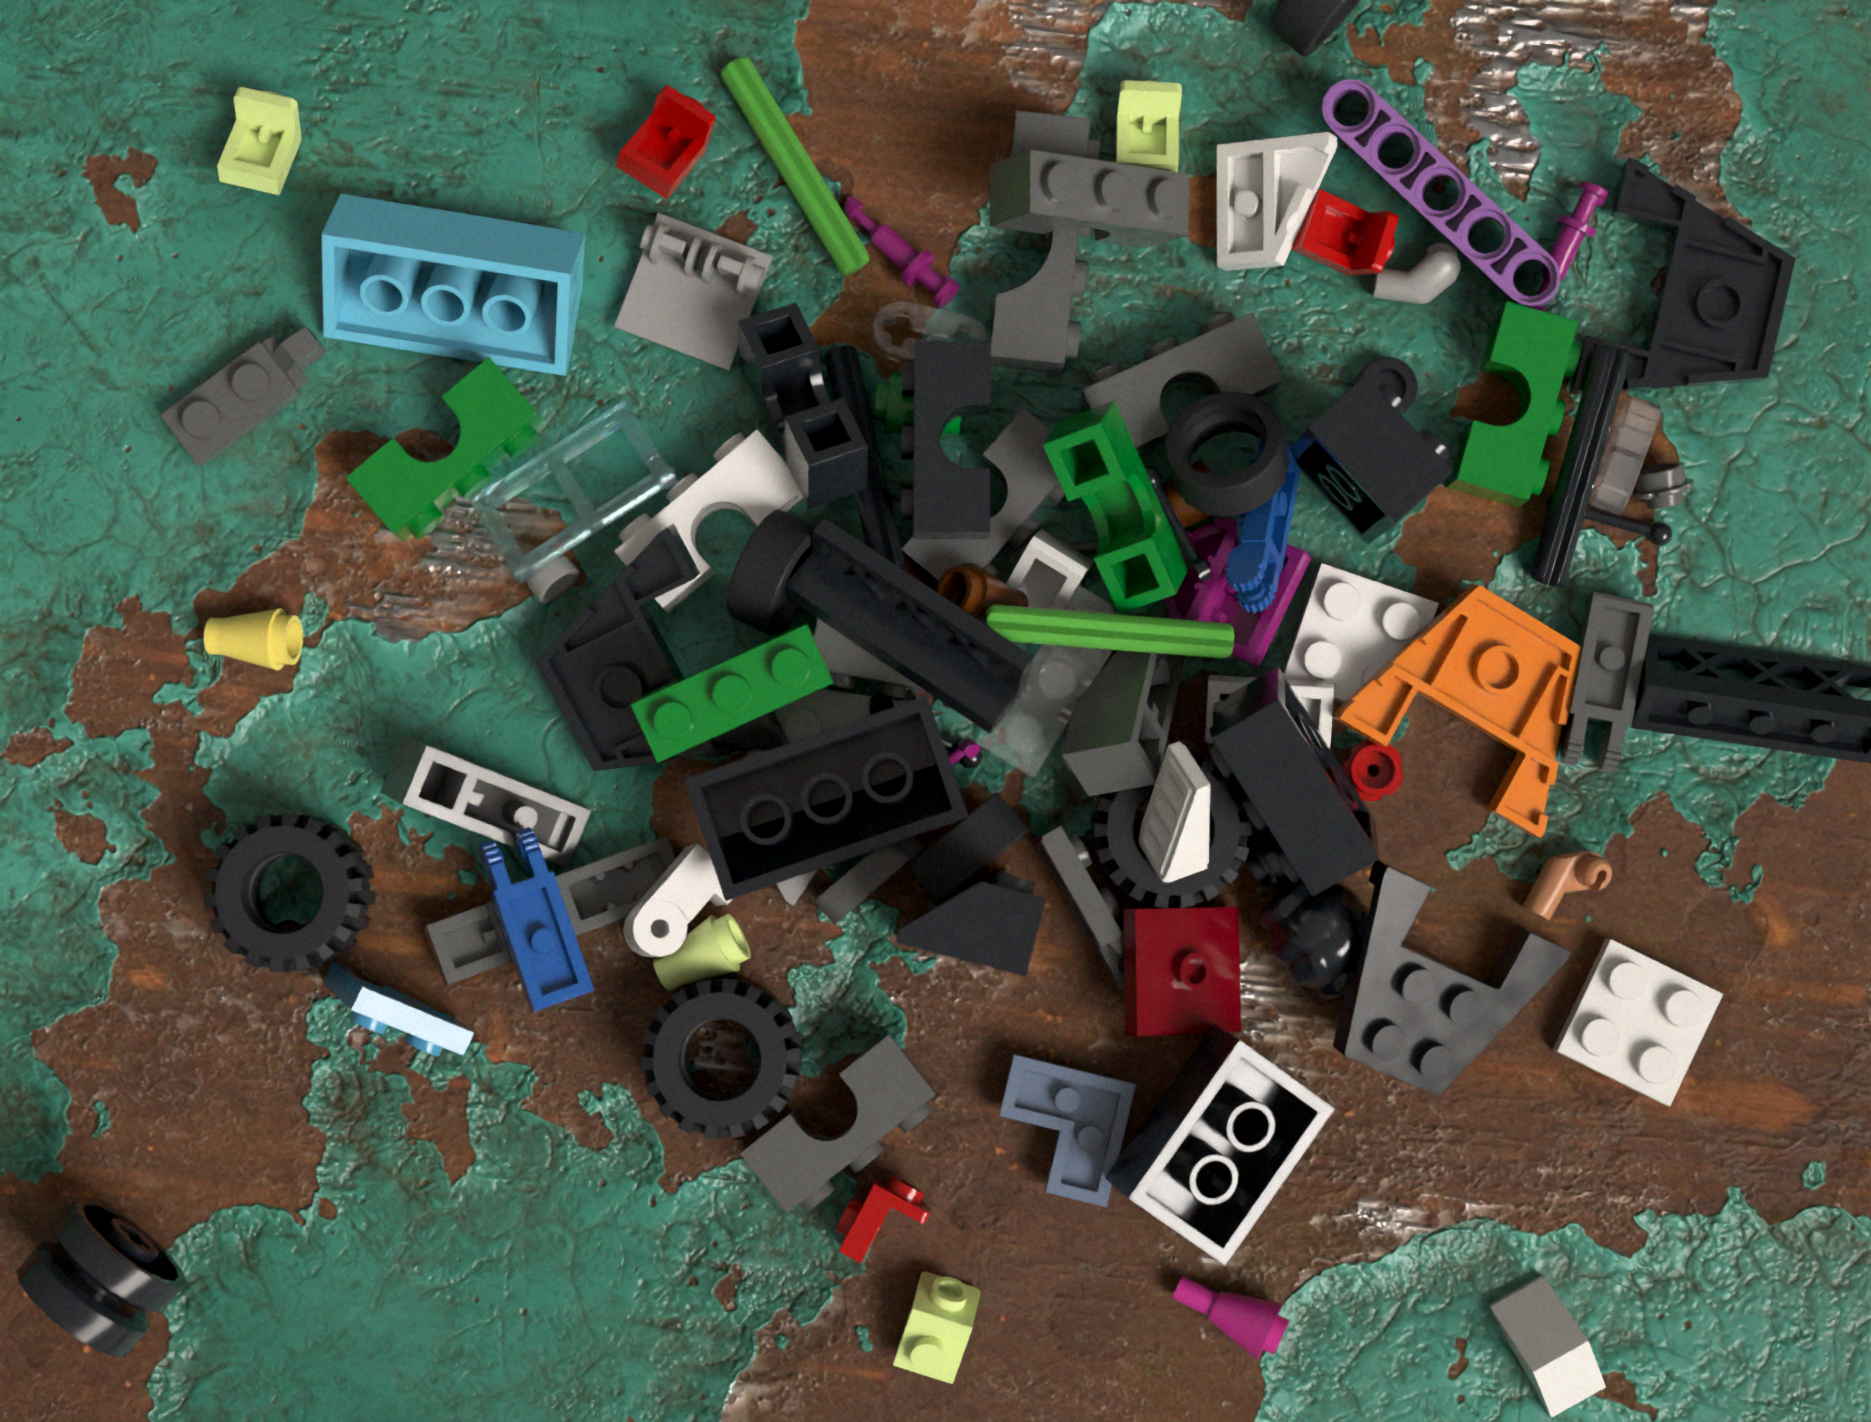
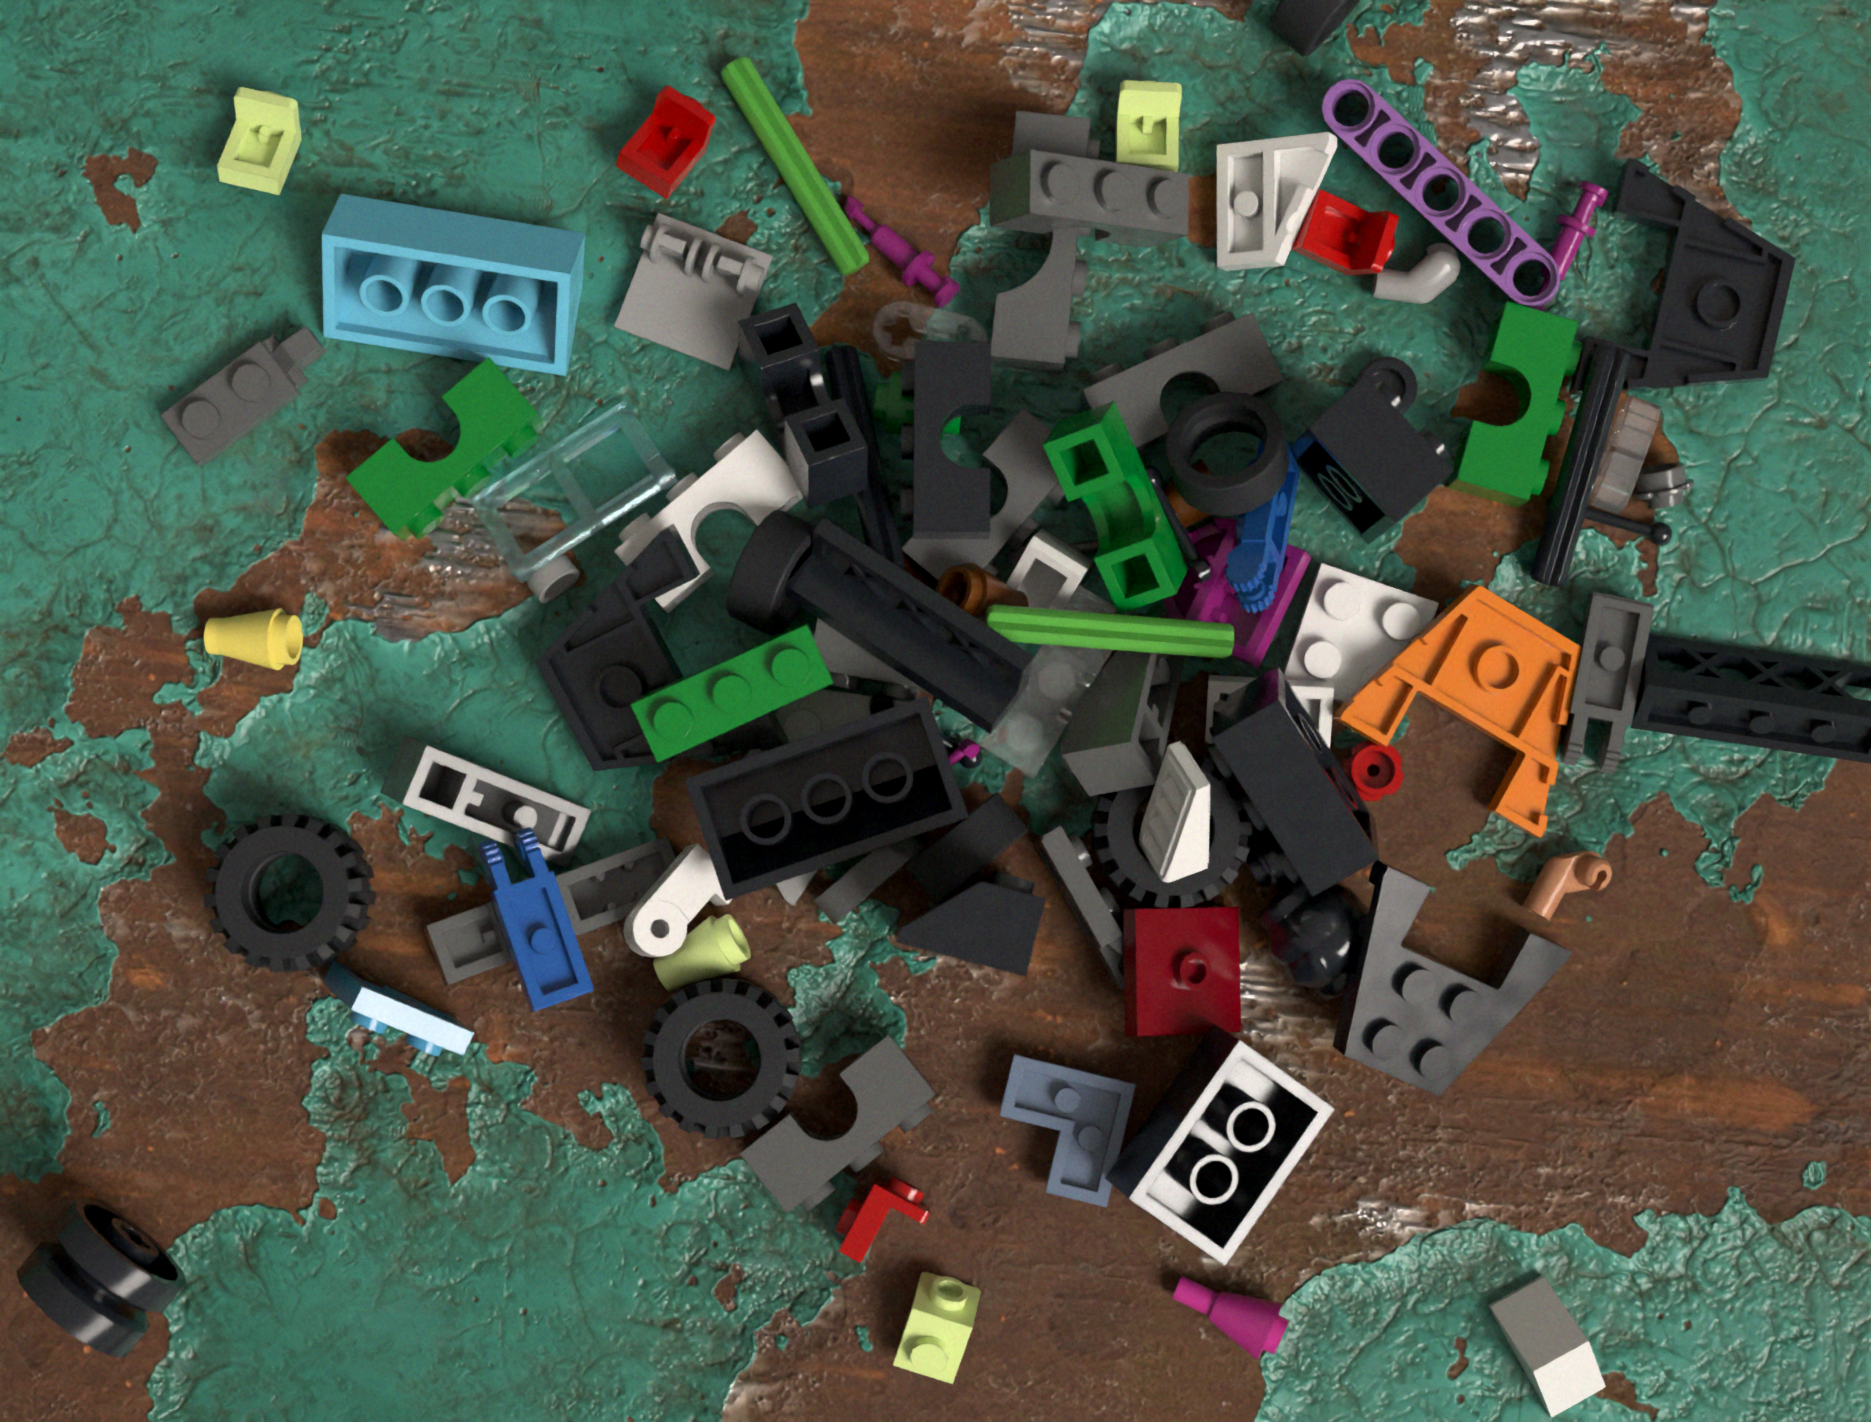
(1637, 1022): white plate -> none

